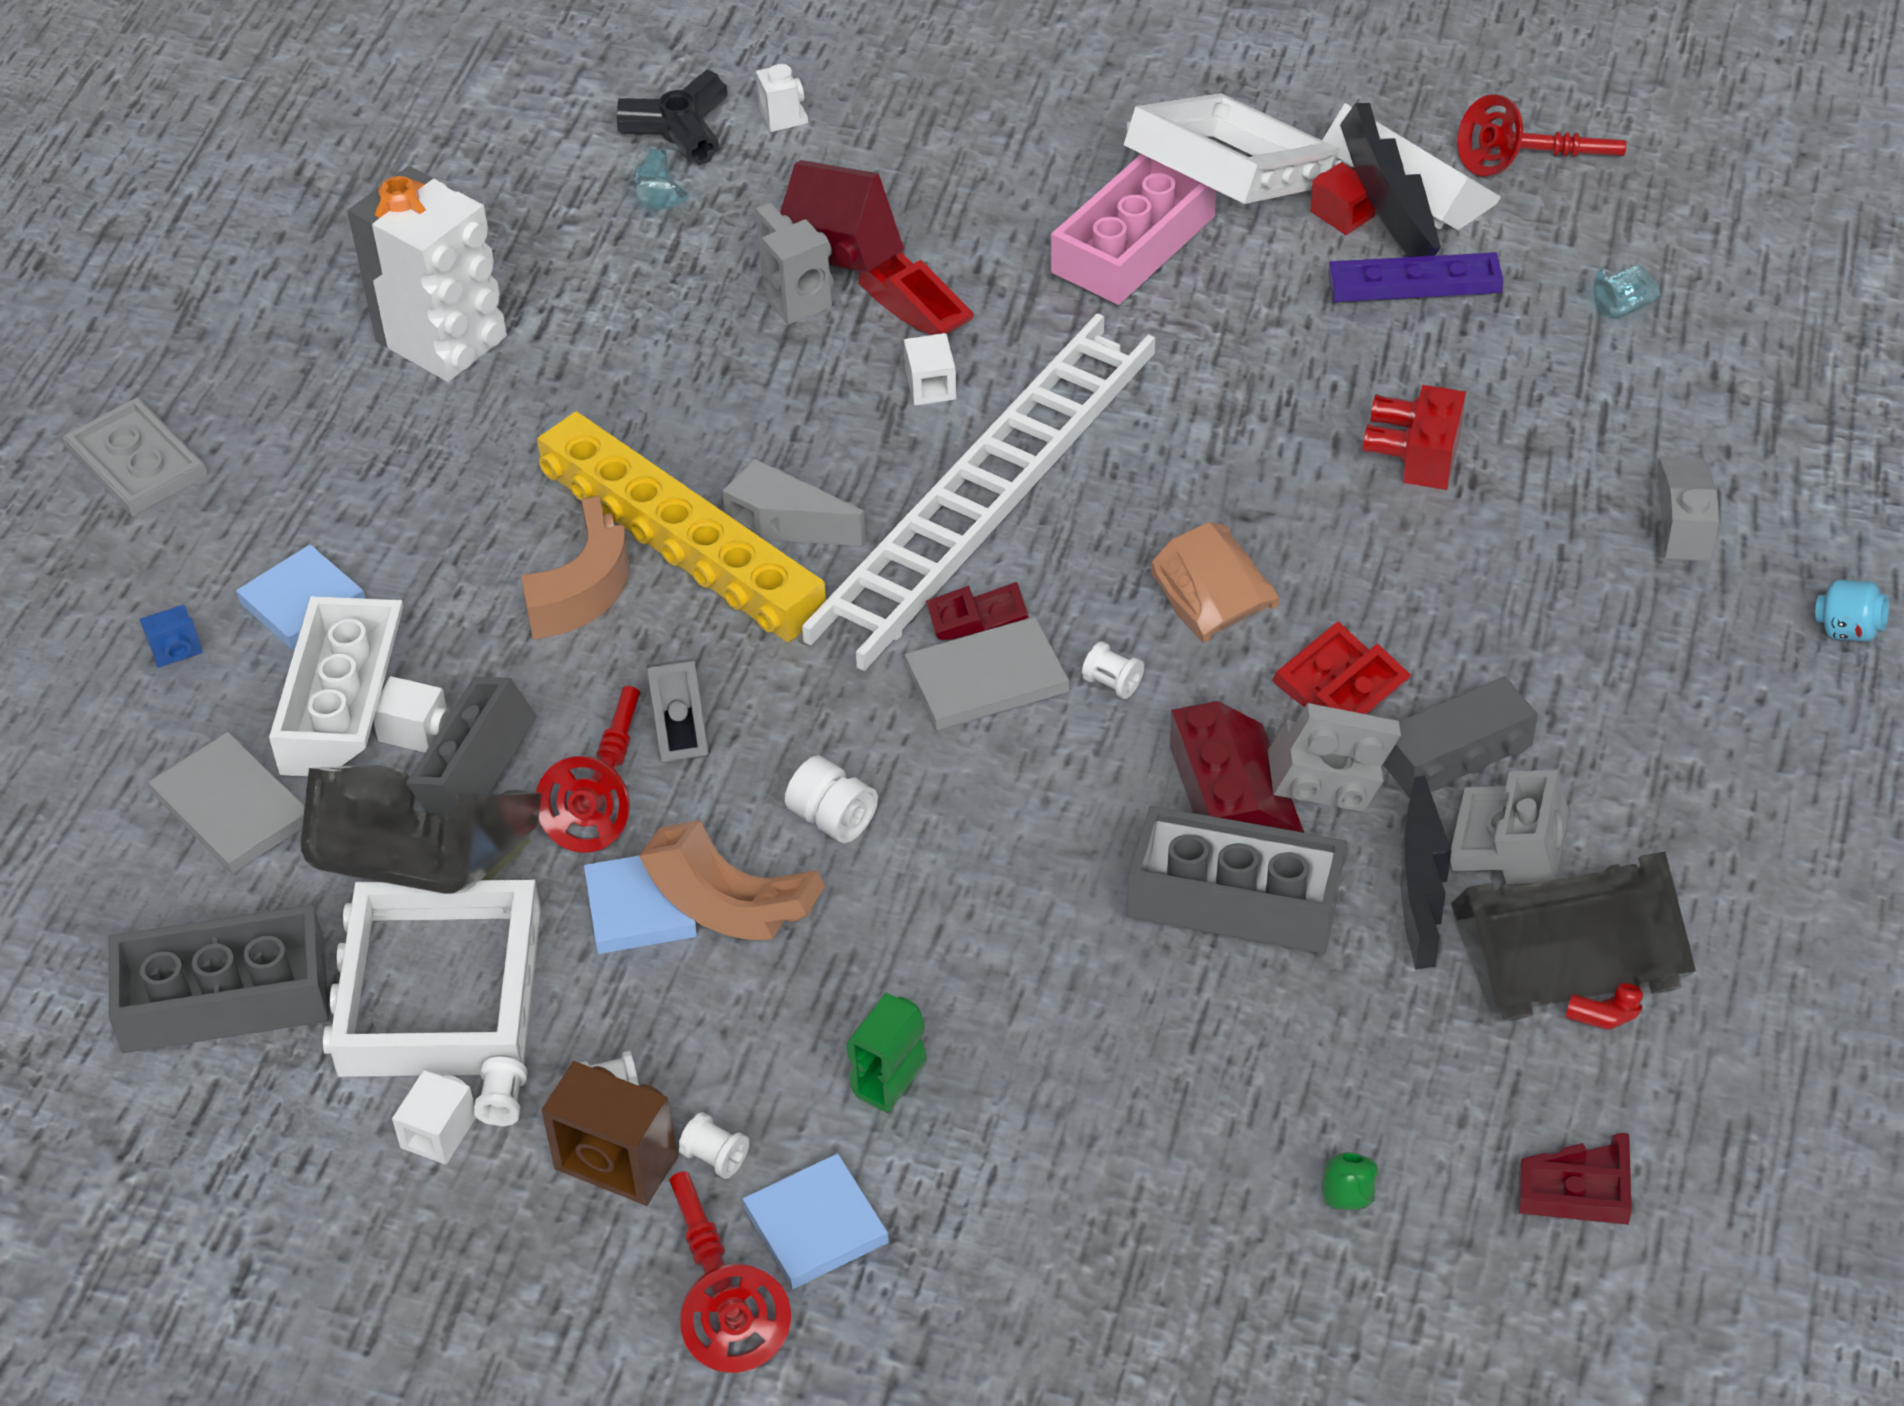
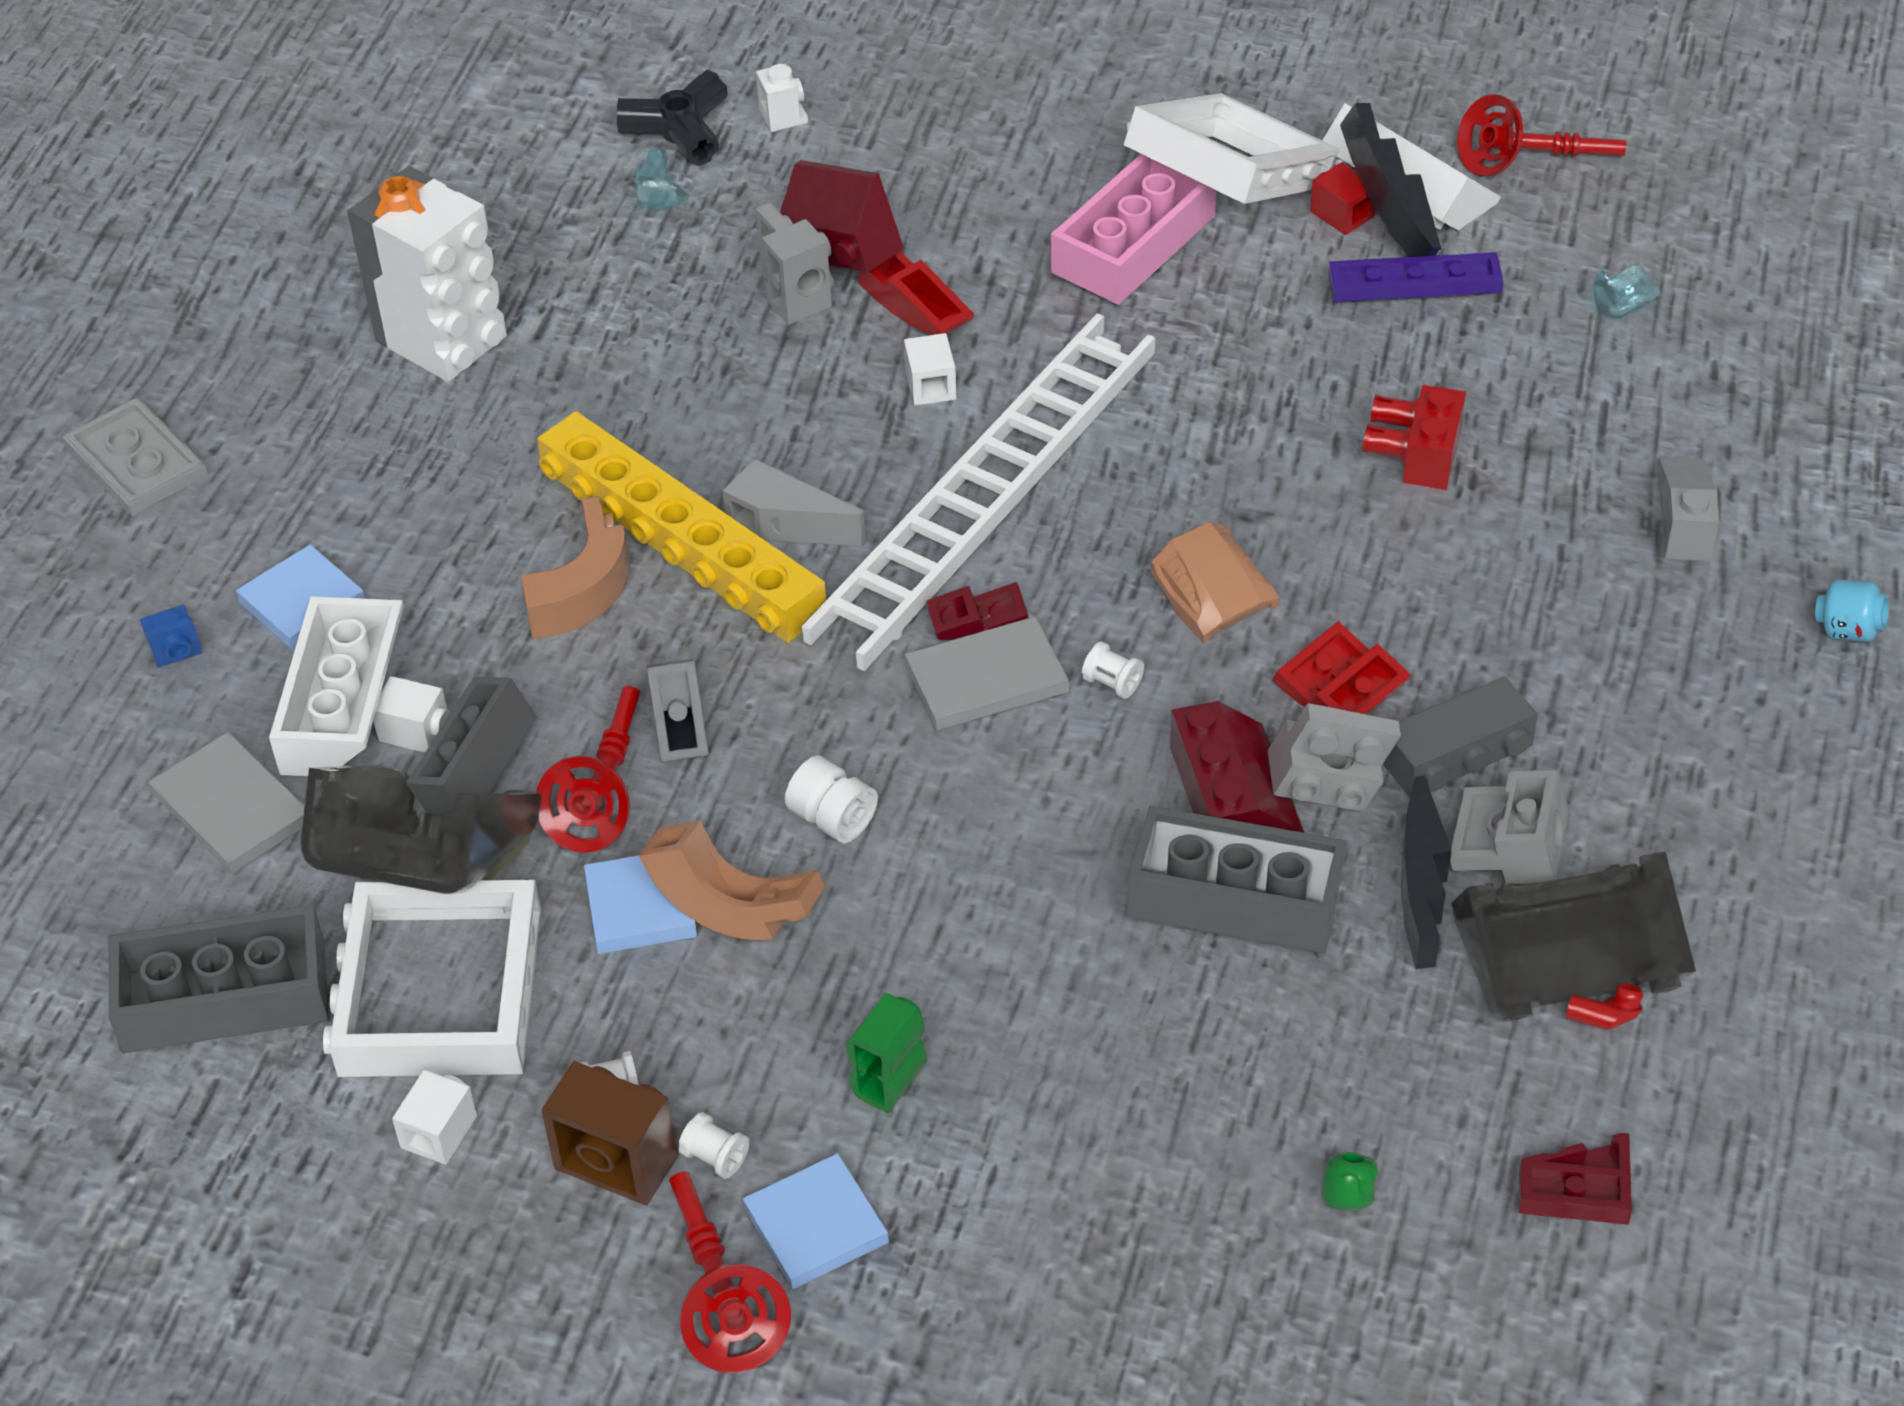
(500, 1091): white bush -> none

